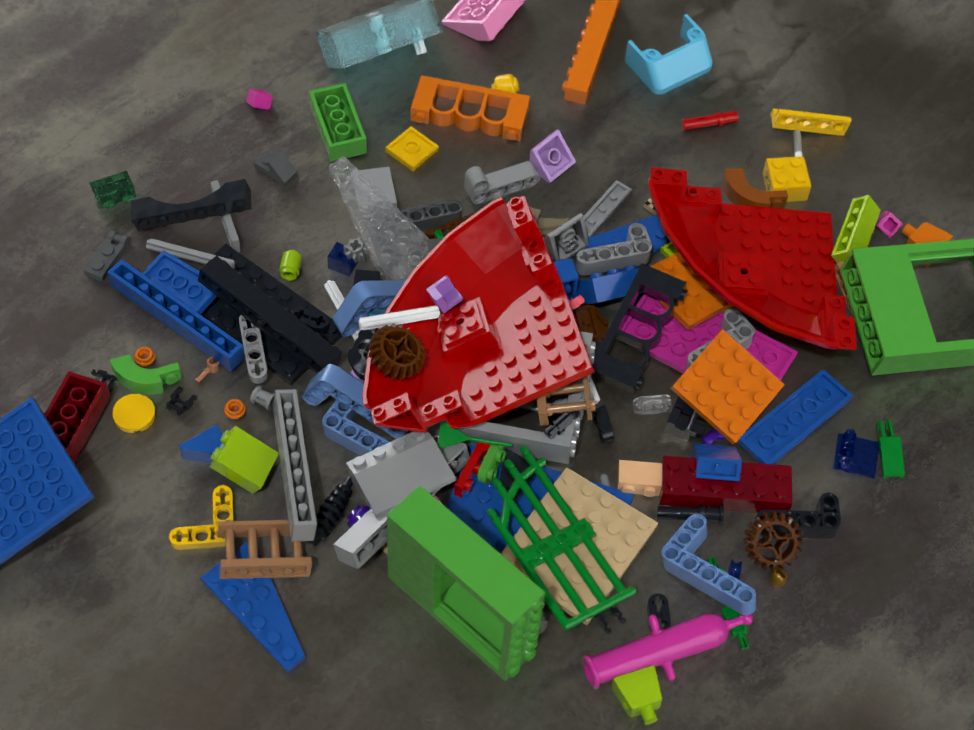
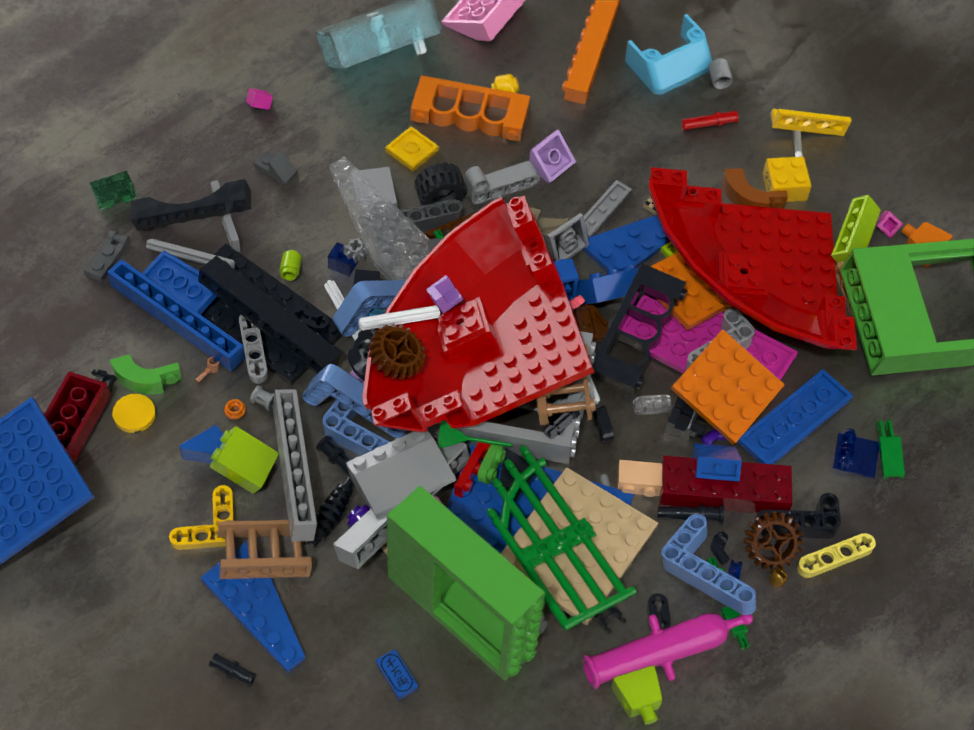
(144, 352): orange plate -> none
(185, 405): black piece -> none
(232, 670): none -> black pin
(335, 454): none -> black pin
(338, 122): bright green brick -> none
(396, 674): none -> blue tile
(440, 184): none -> black tyre
(618, 255): light grey beam -> none
(718, 545): none -> black arm
(720, 73): none -> light grey piece
(836, 555): none -> light yellow beam

